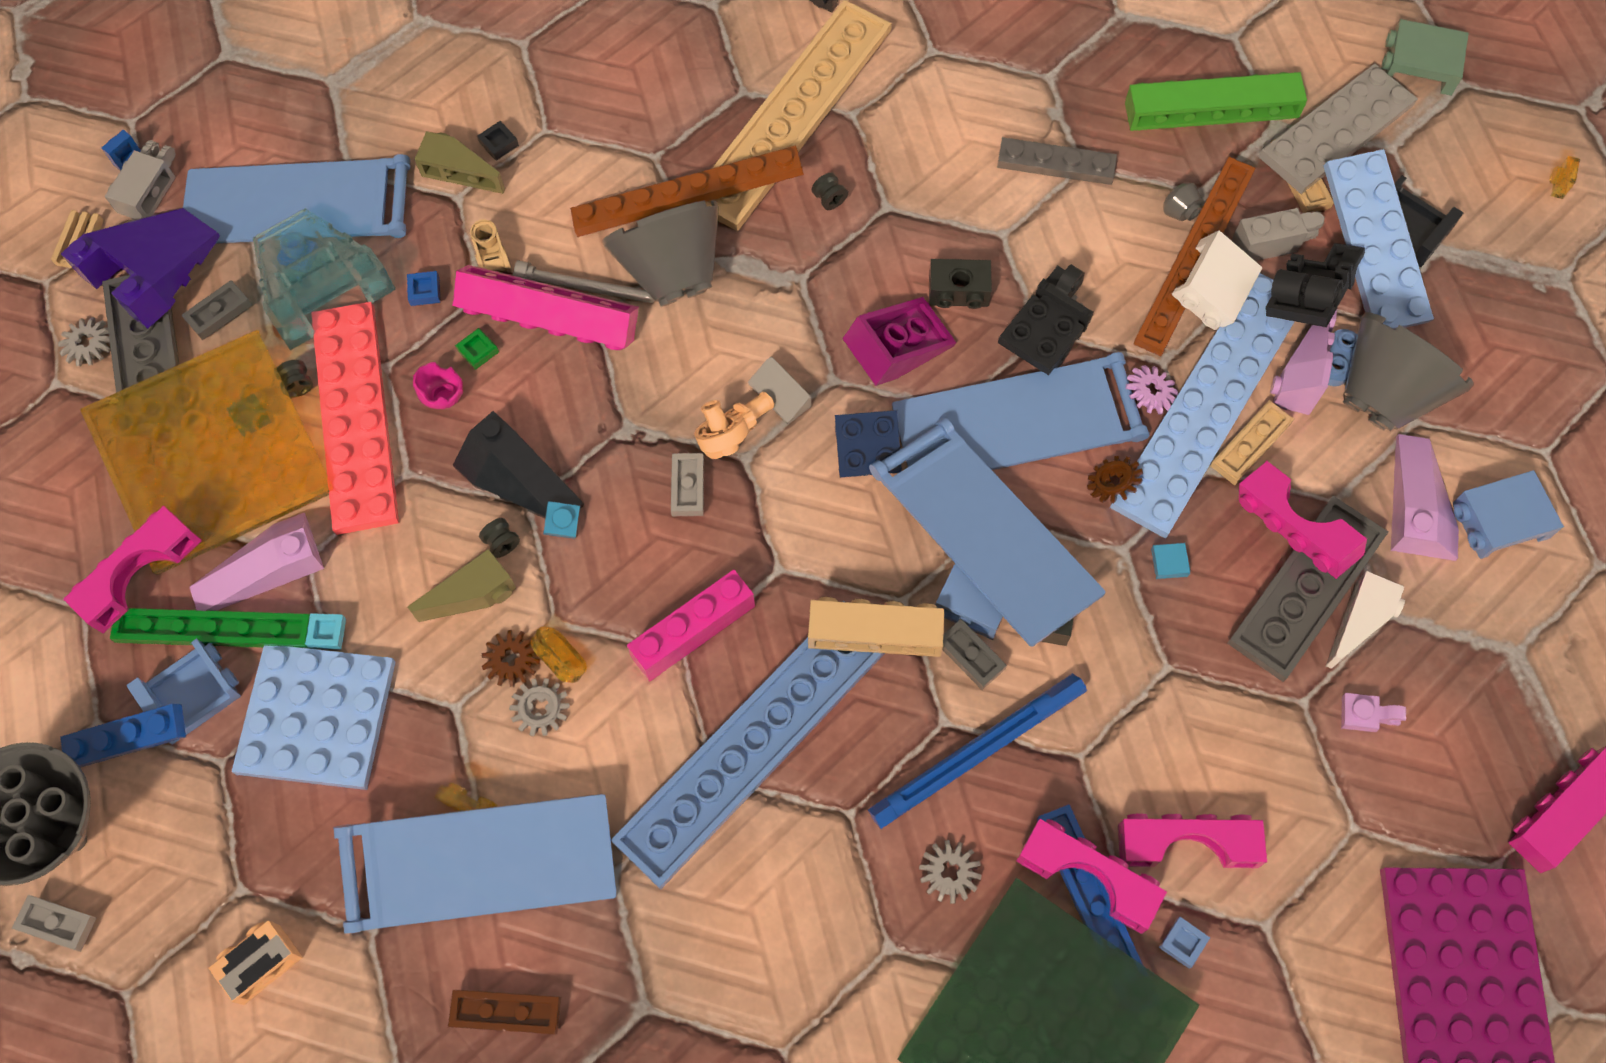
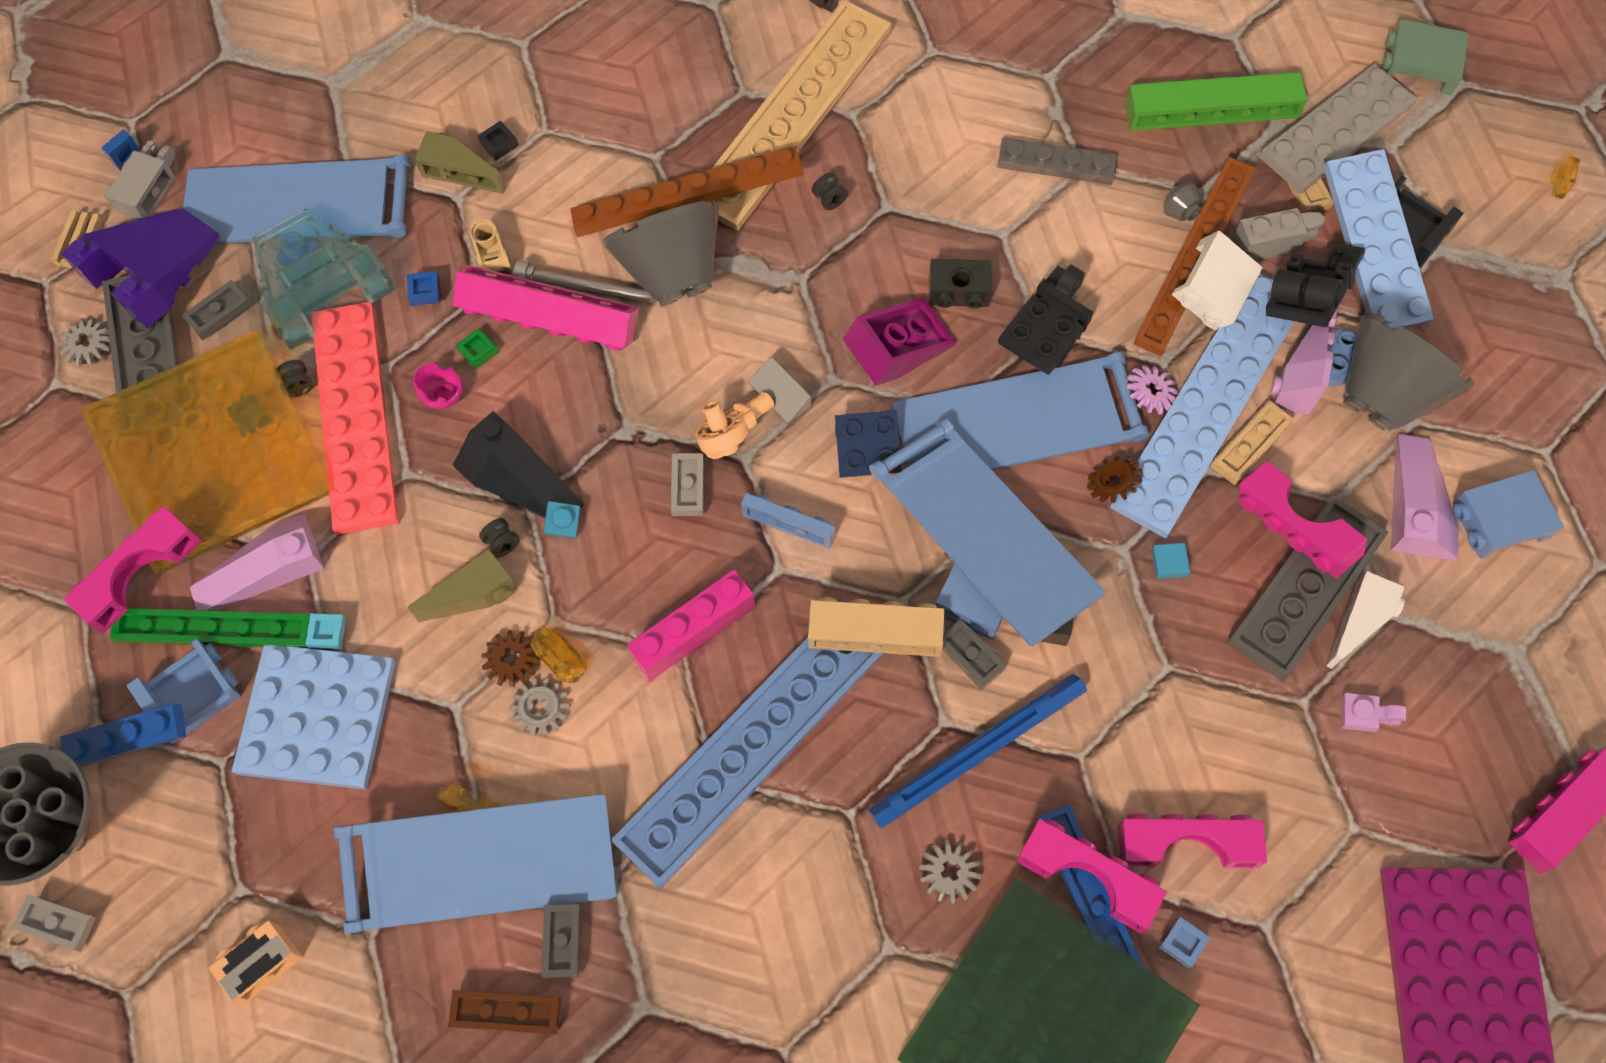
(561, 941): none -> dark grey plate
(788, 520): none -> medium blue plate

